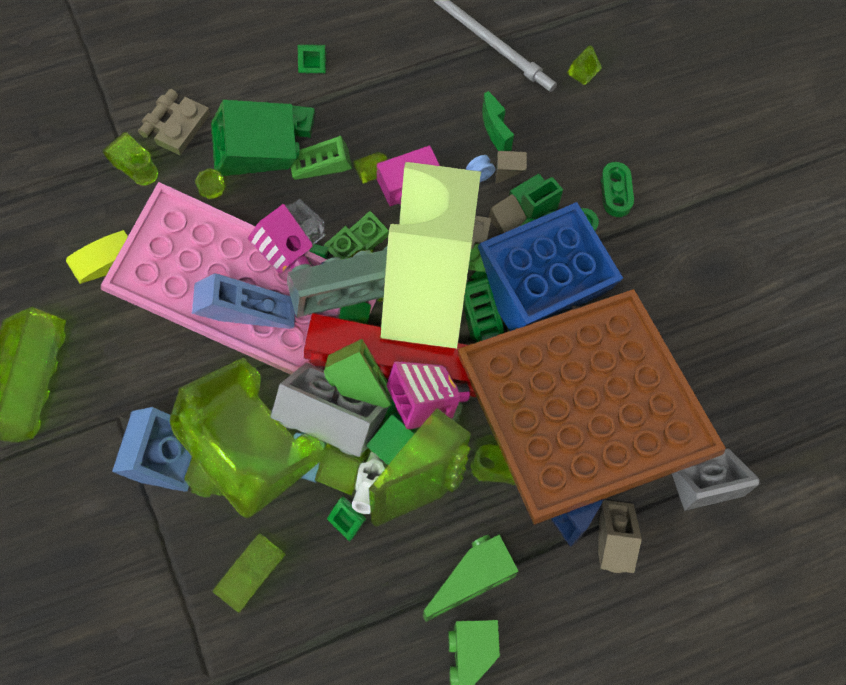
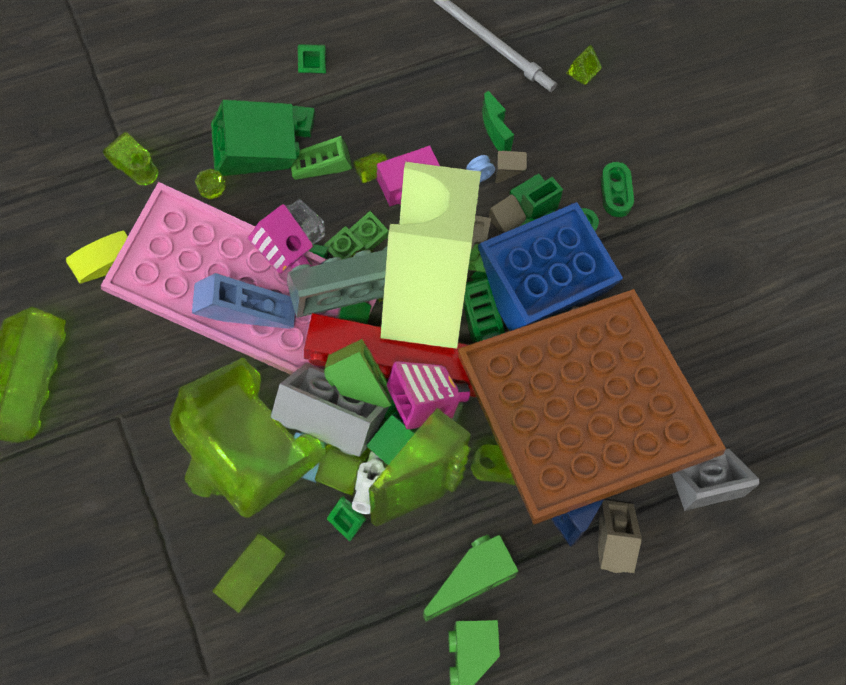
(152, 451): medium blue slope -> none
(180, 127): dark tan plate -> none

